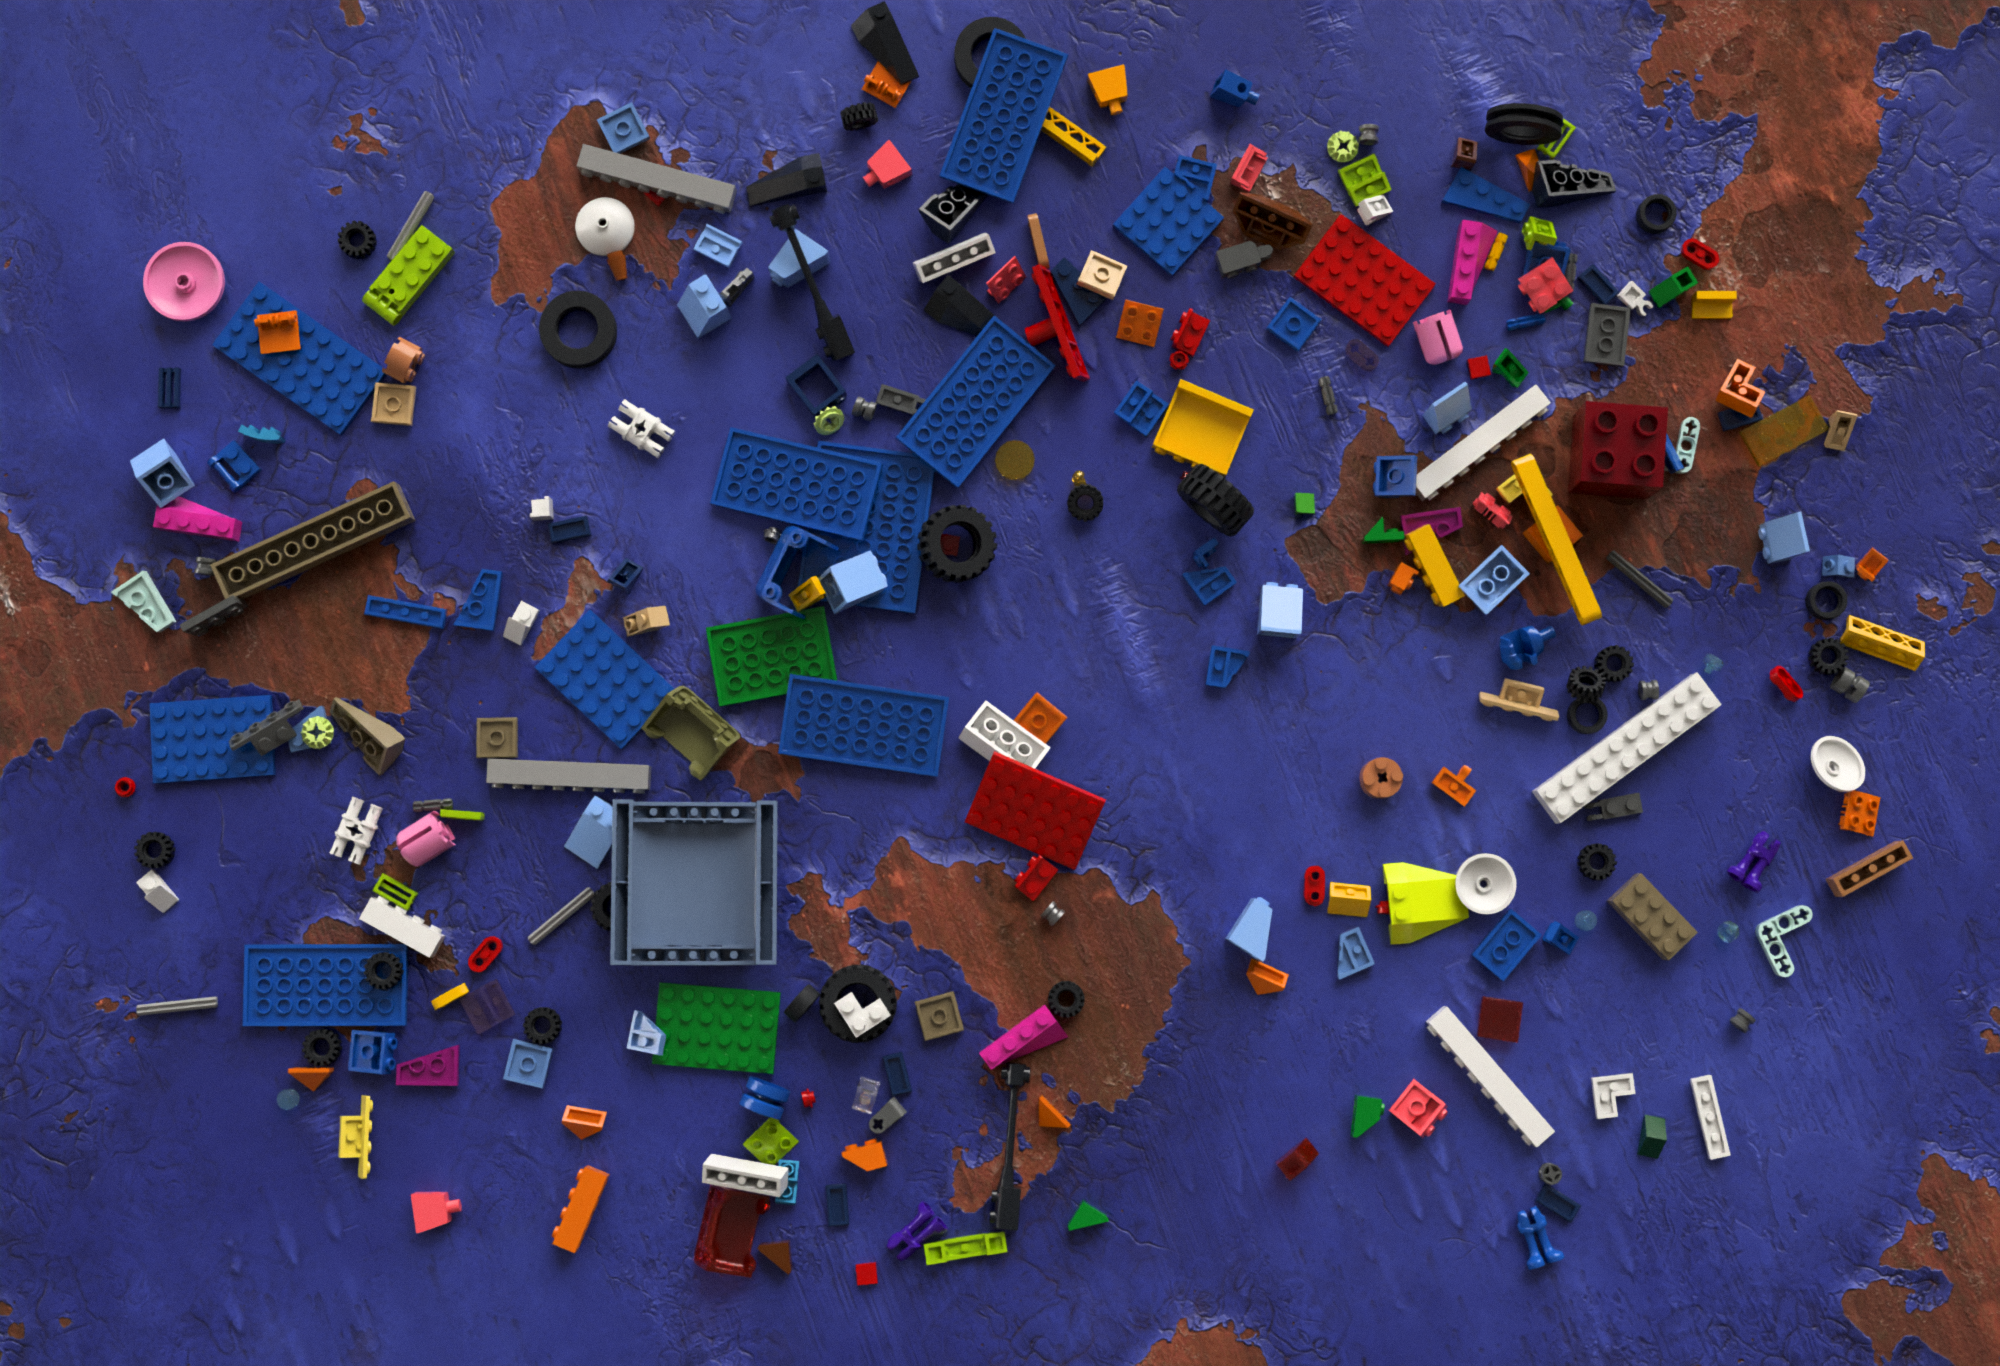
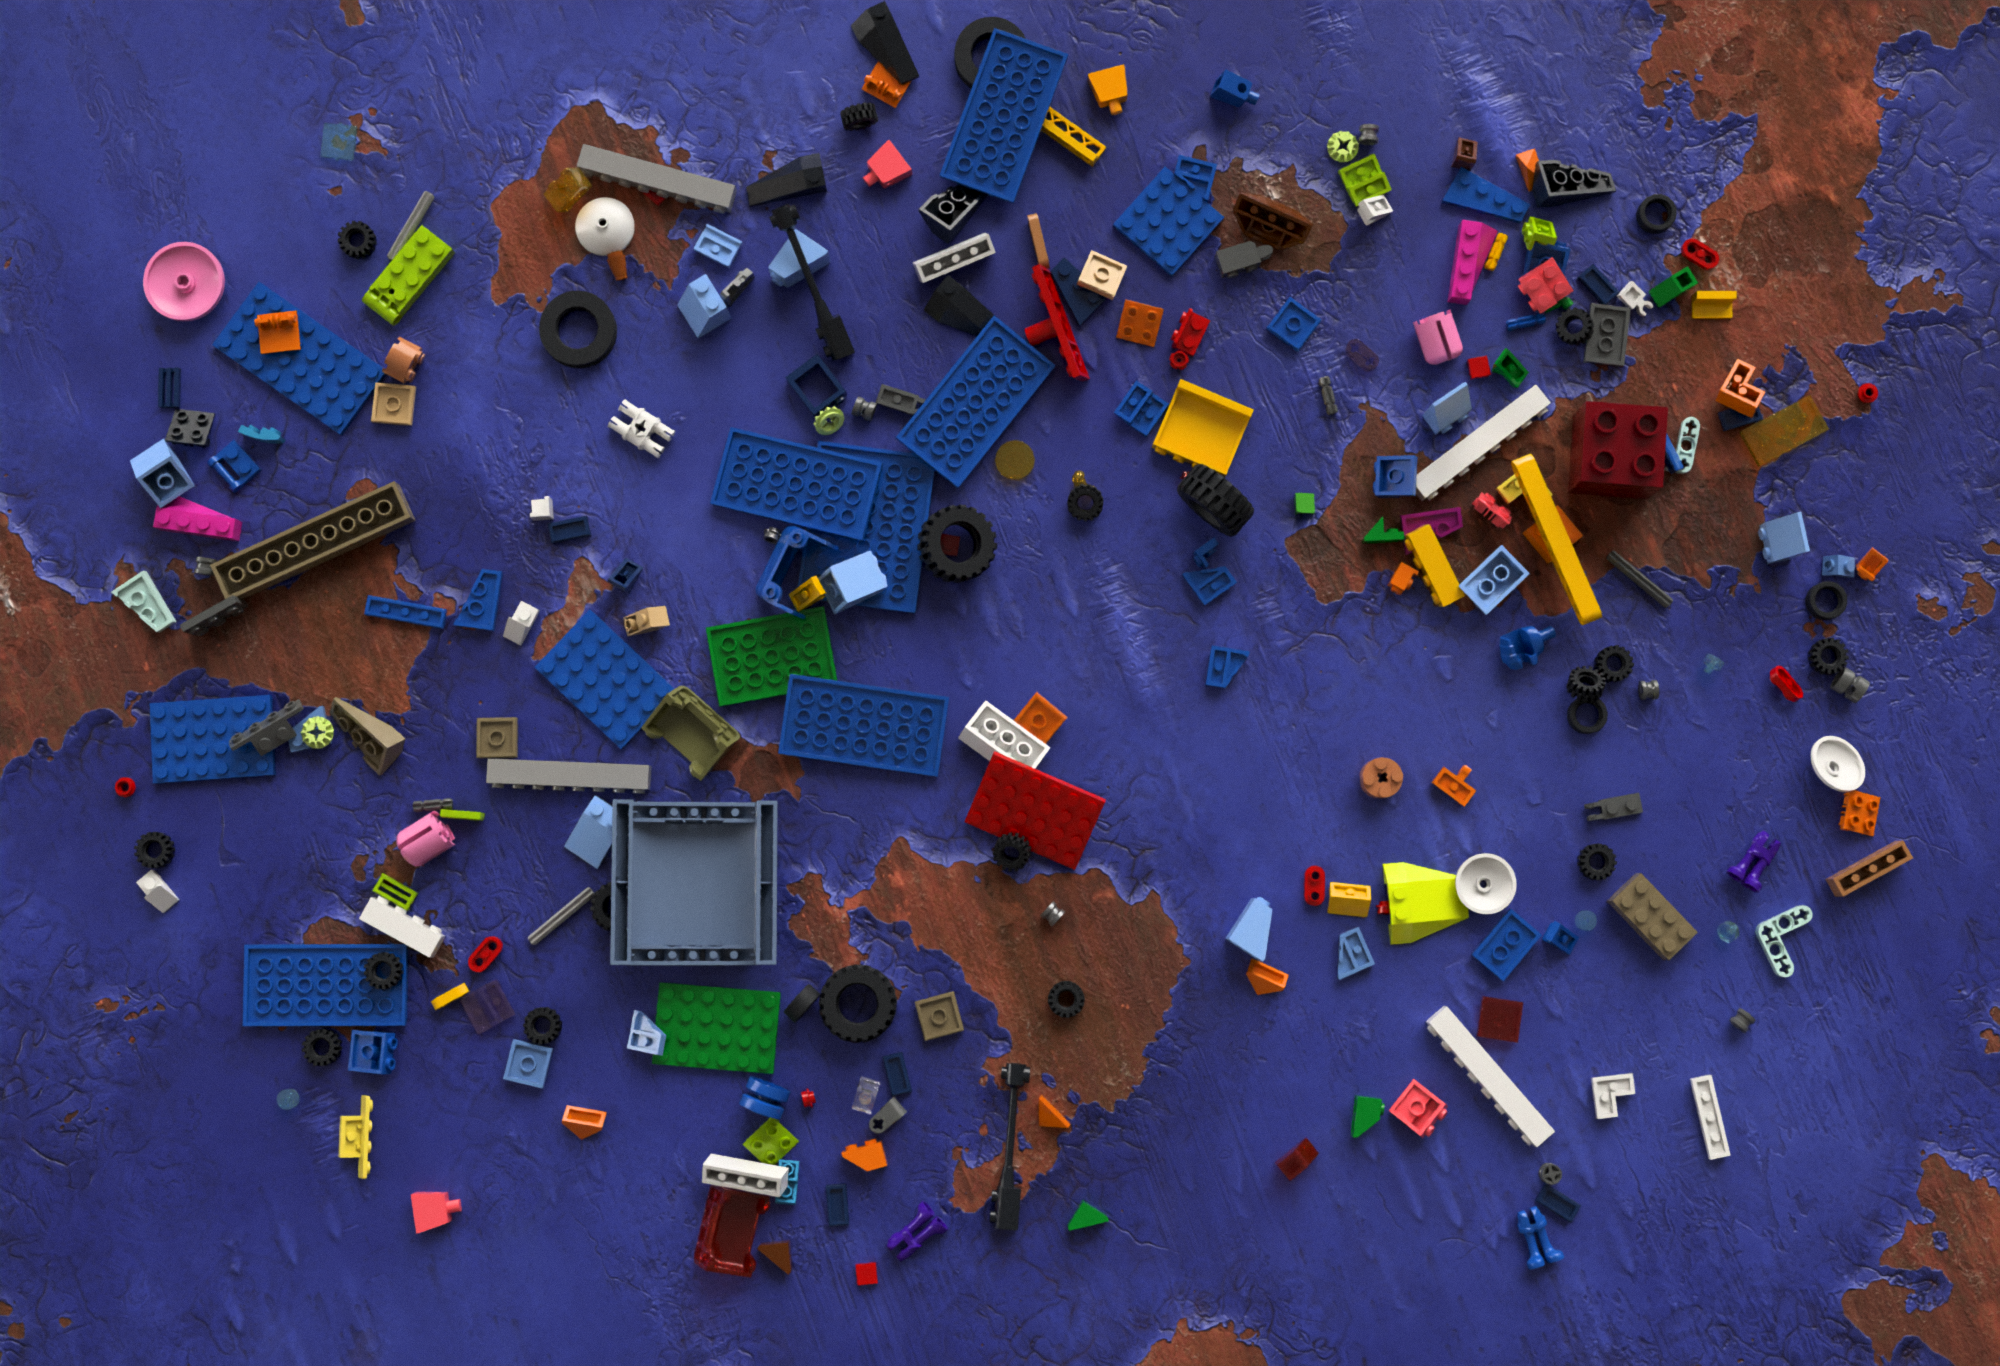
(176, 1006): light grey axle -> none
(190, 428): none -> black hinge
(311, 1076): orange slope -> none
(338, 141): none -> clear light blue piece
(346, 834): white pin -> none
(431, 1070): magenta wing -> none
(567, 189): none -> clear yellow brick
(580, 1209): orange brick -> none
(623, 128): medium blue plate -> none
(861, 1019): white plate -> none
(965, 1247): lime slope -> none
(1006, 280): coral hinge -> none
(1007, 861): none -> black tyre
(1027, 1036): dark pink wedge -> none
(1036, 877): red bracket -> none
(1249, 168): coral hinge -> none
(1280, 610): light blue slope -> none
(1364, 280): red plate -> none
(1520, 698): tan bracket -> none
(1524, 124): black tyre -> none
(1547, 150): lime tile -> none
(1570, 271): dark grey axle -> none
(1582, 335): none -> black tyre
(1626, 748): white brick -> none
(1652, 1136): slope -> none
(1840, 429): tan slope -> none
(1862, 393): none -> red plate
(1883, 646): yellow fence -> none

